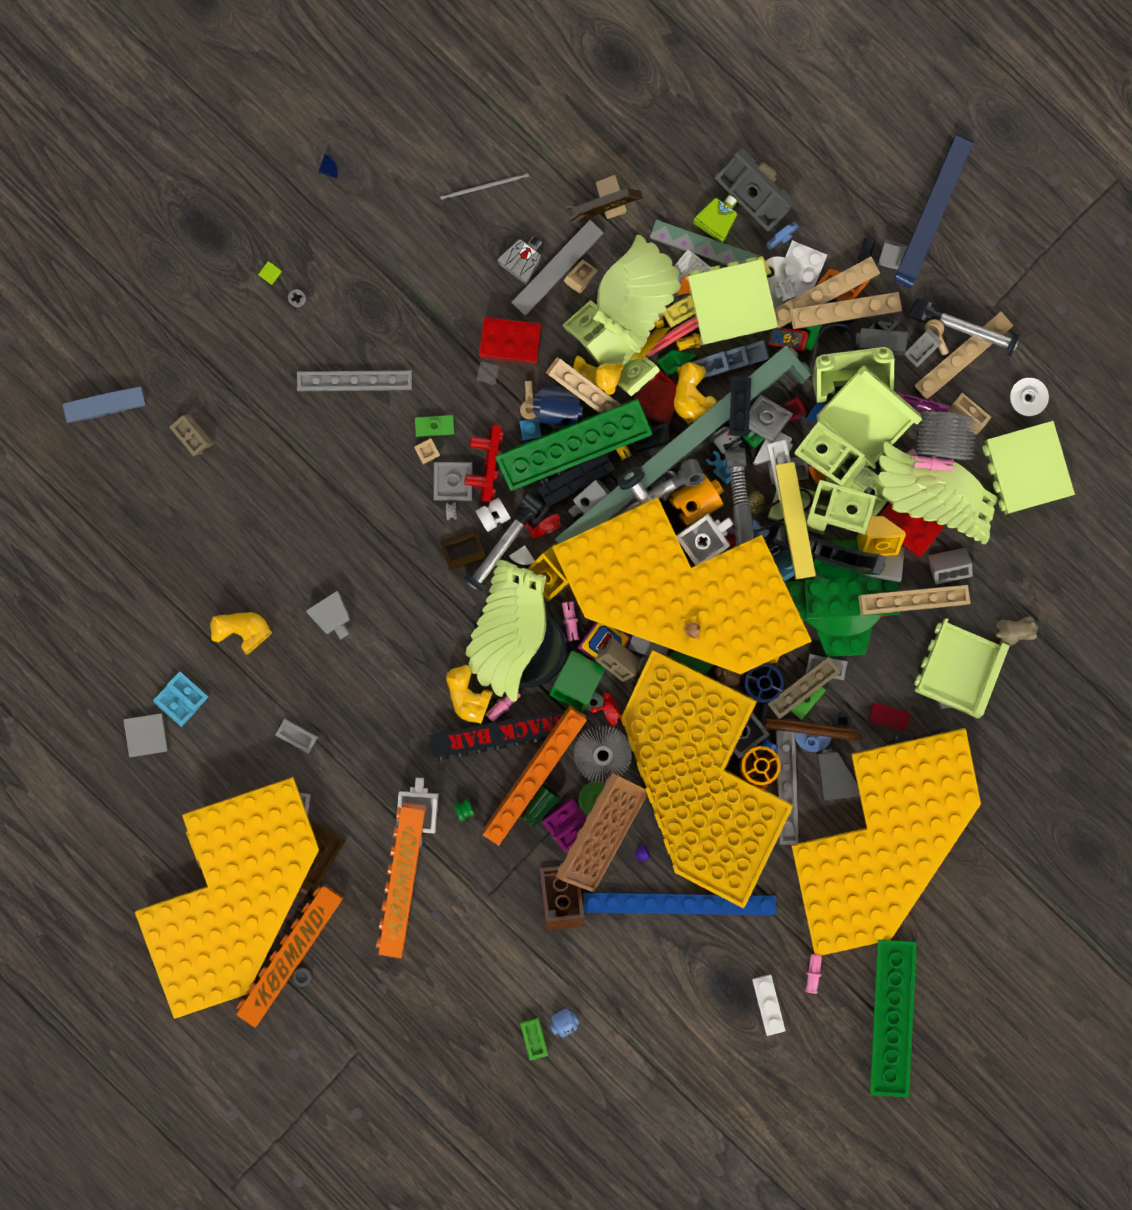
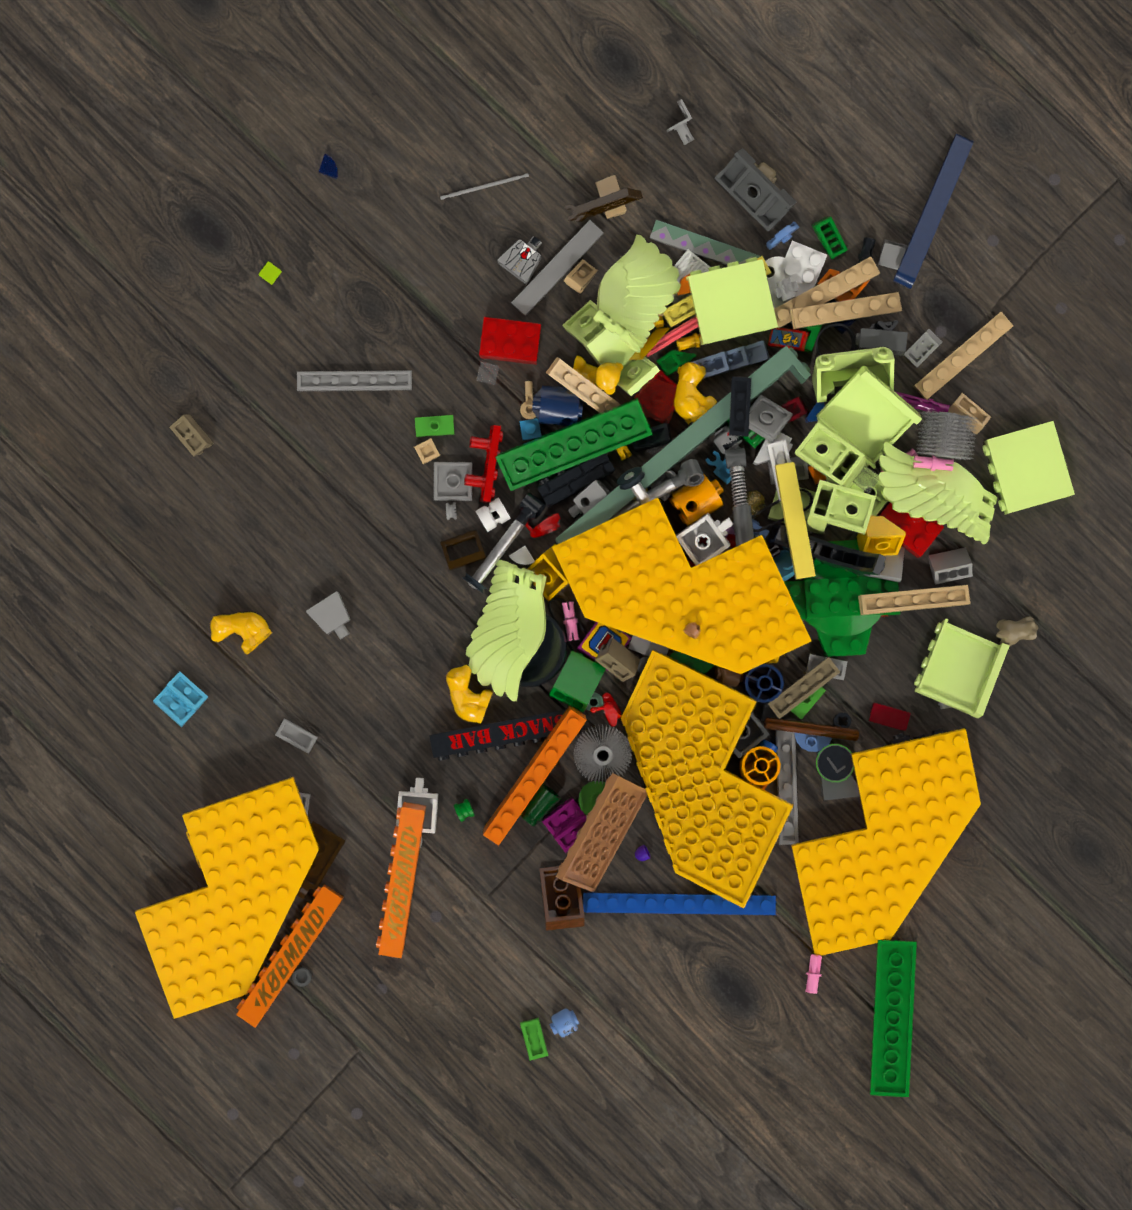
(103, 404): sand blue slope -> none
(145, 735): light grey tile -> none
(291, 296): light grey bush -> none
(500, 707): bright pink pin -> none
(681, 127): none -> light grey bracket
(717, 218): lime torso -> none
(768, 1005): white plate -> none
(834, 763): none -> black tile
(835, 234): none -> green slope
(925, 311): piece -> none
(938, 329): tan plate -> none
(1038, 394): white dish -> none

